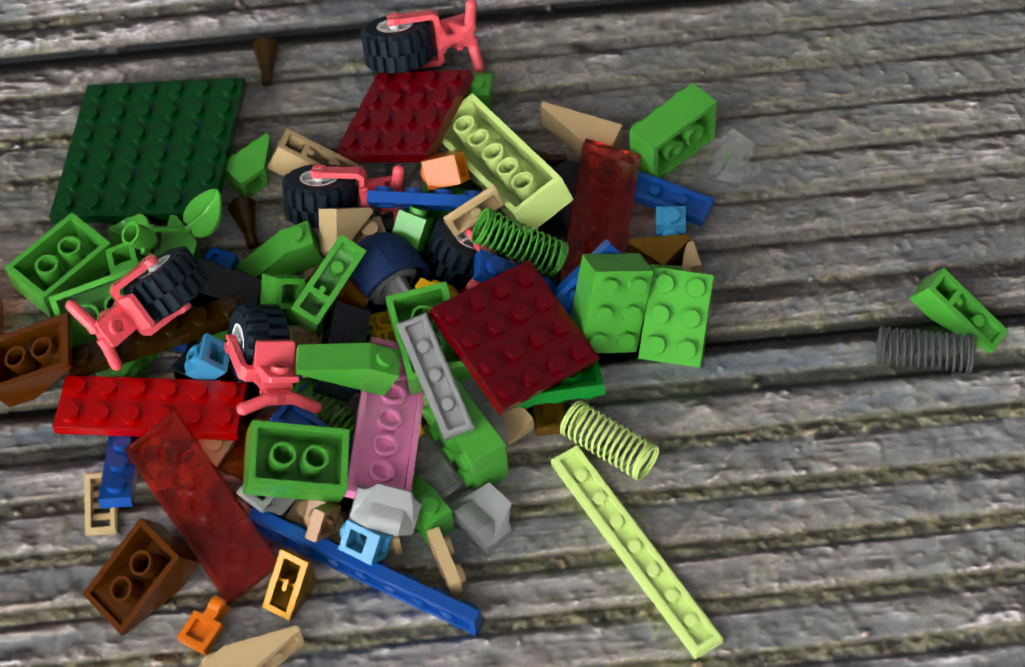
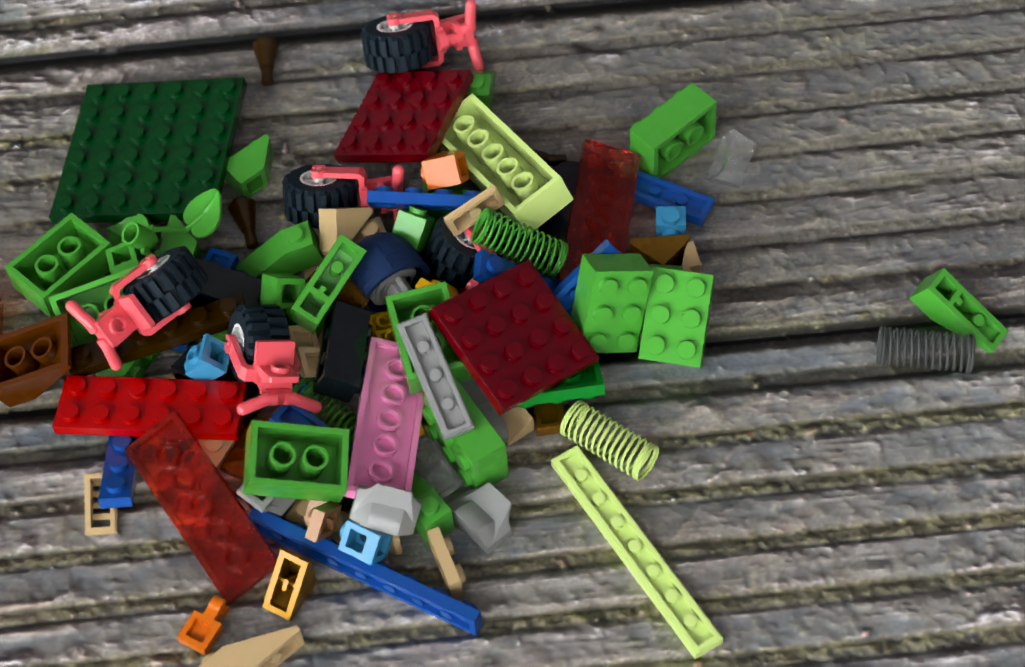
(140, 575): reddish brown slope -> none
(297, 151): tan slope -> none
(351, 365): bright green slope -> none
(574, 127): tan slope -> none

